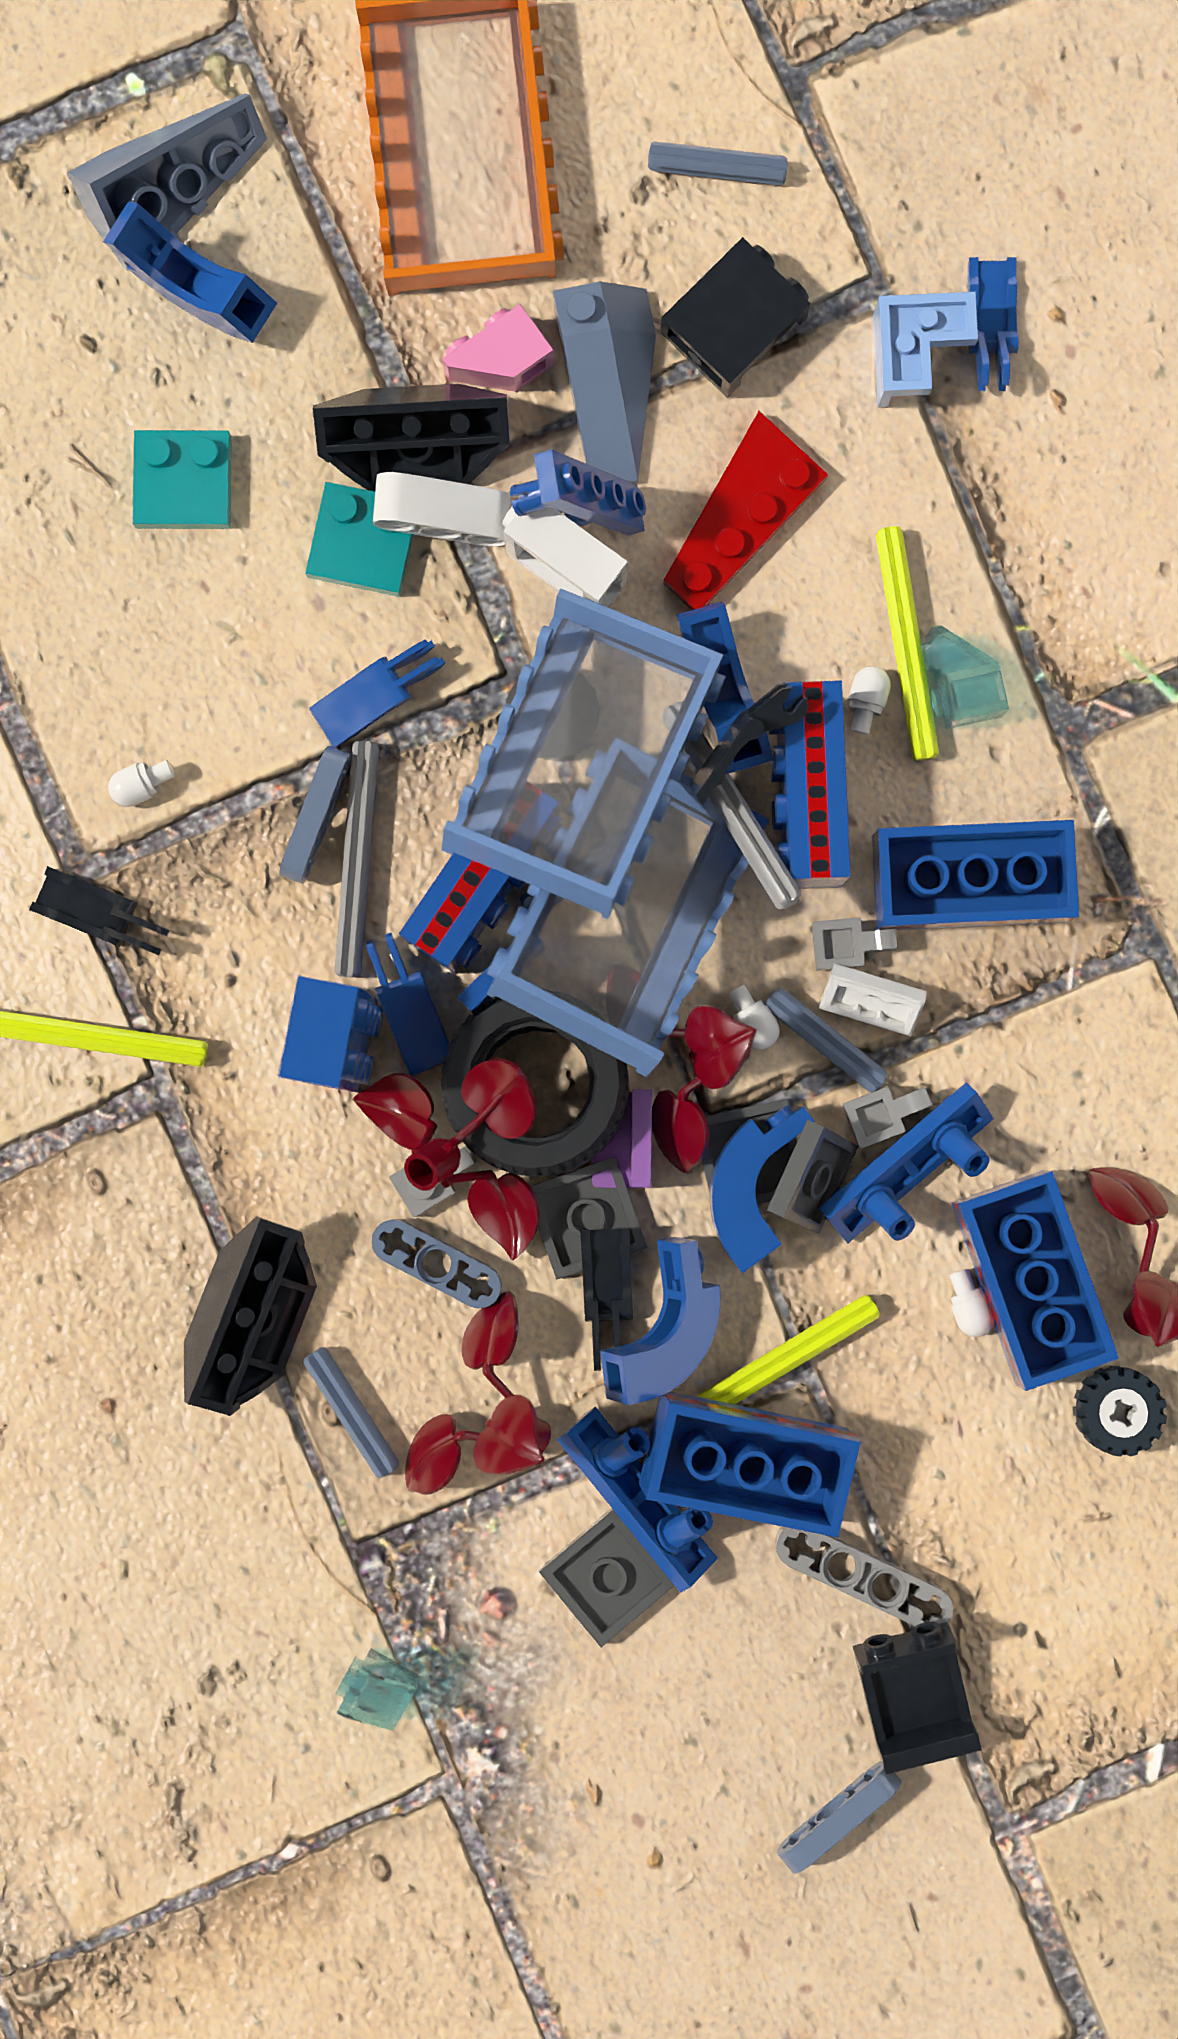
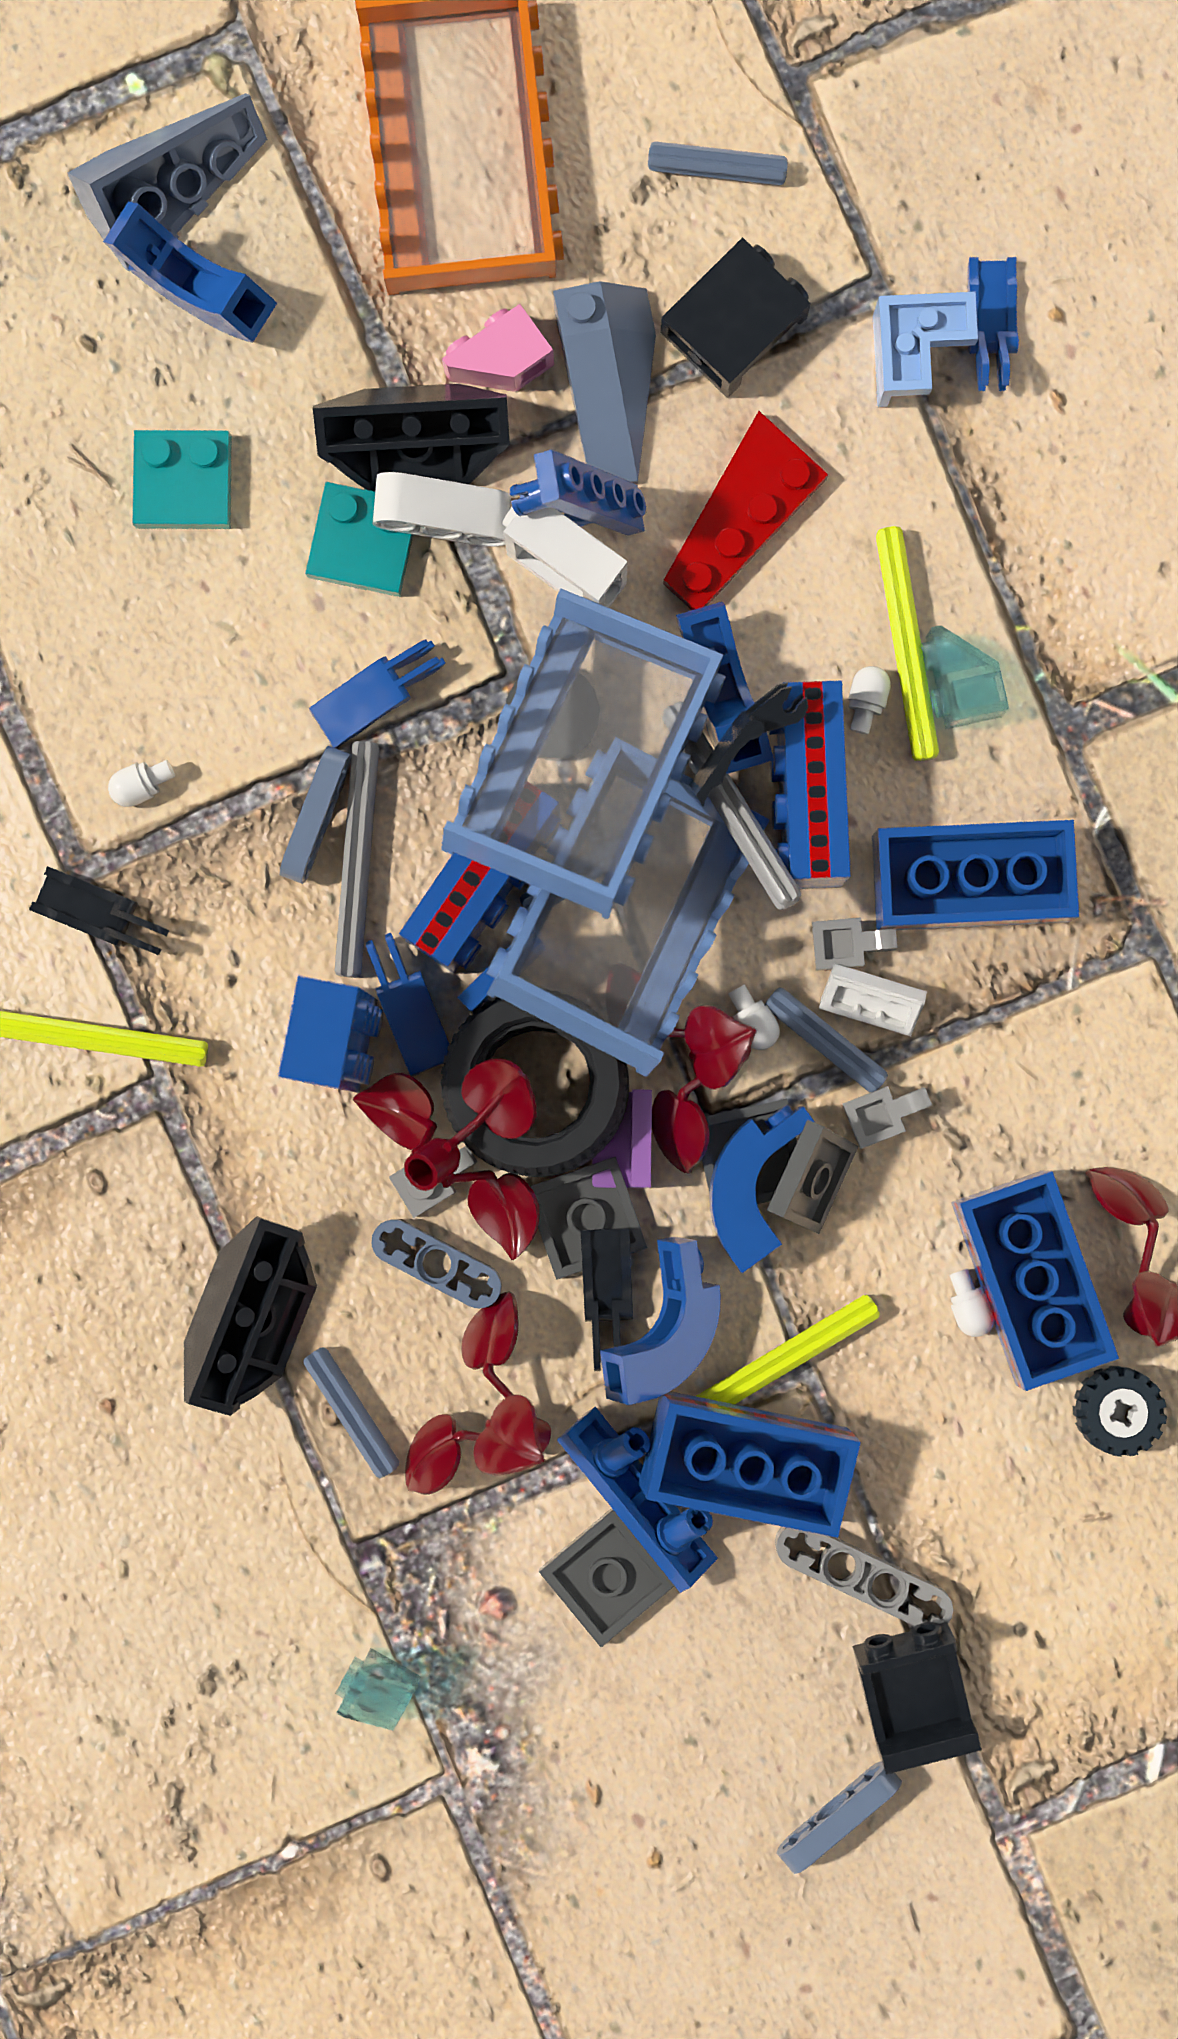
(923, 1148): blue plate -> none

